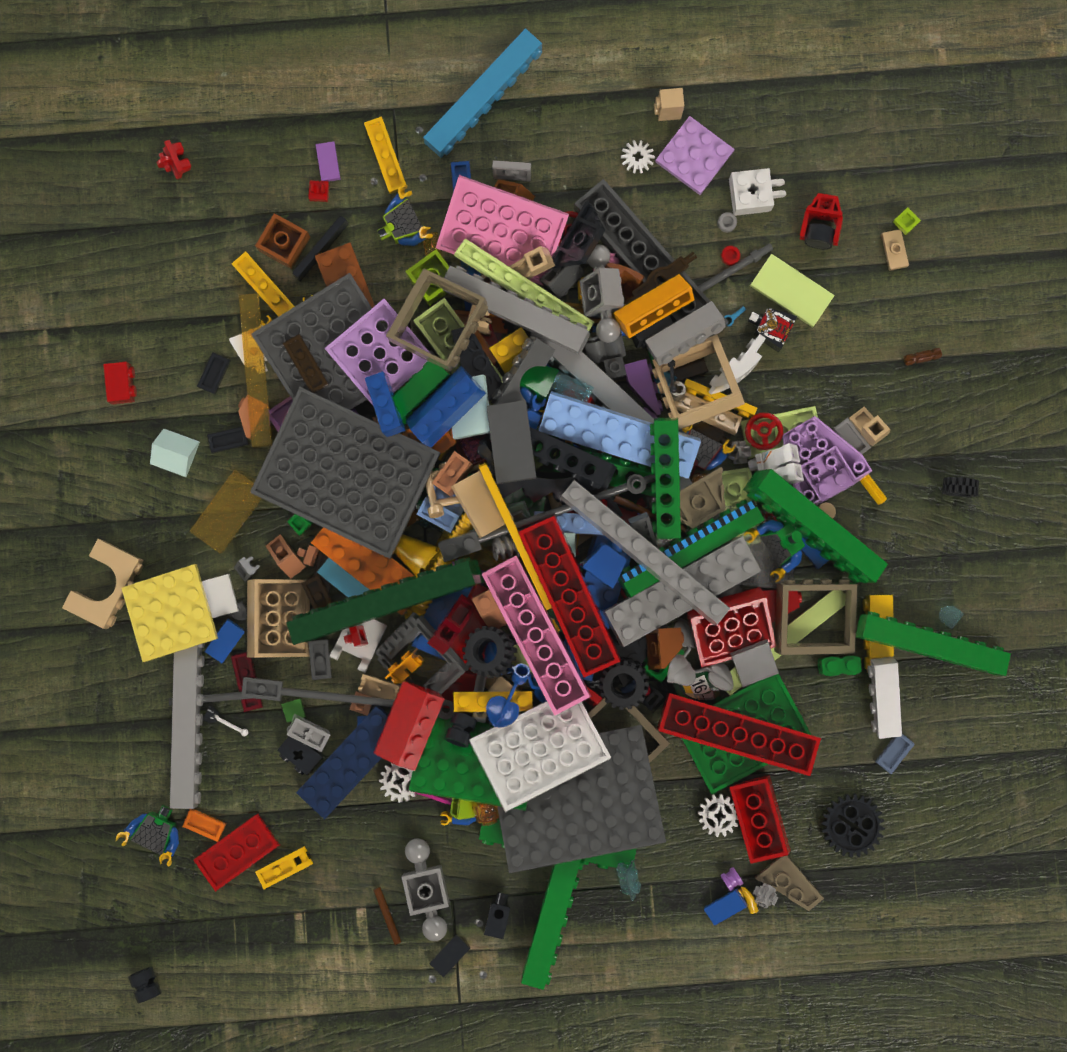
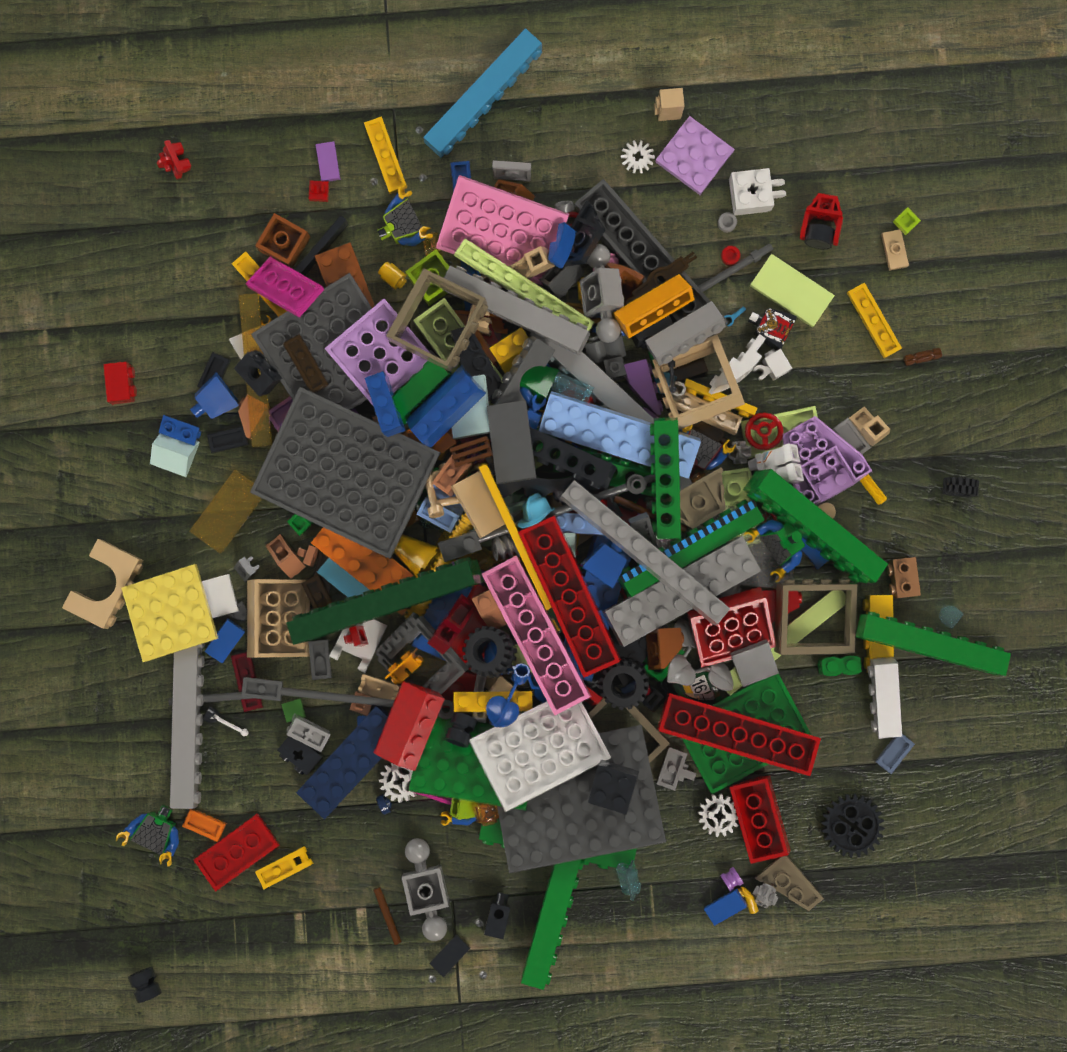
(179, 430): none -> blue hinge
(214, 398): none -> blue torso
(248, 370): none -> black brick
(284, 286): none -> dark pink tile
(384, 804): none -> dark blue tile
(392, 275): none -> yellow brick
(455, 457): none -> reddish brown tile
(534, 510): none -> medium azure piece
(561, 248): none -> blue slope
(565, 206): none -> light grey tile
(613, 787): none -> black brick
(674, 769): none -> light grey hinge
(774, 364): none -> white brick
(874, 320): none -> yellow plate
(903, 578): none -> medium nougat brick

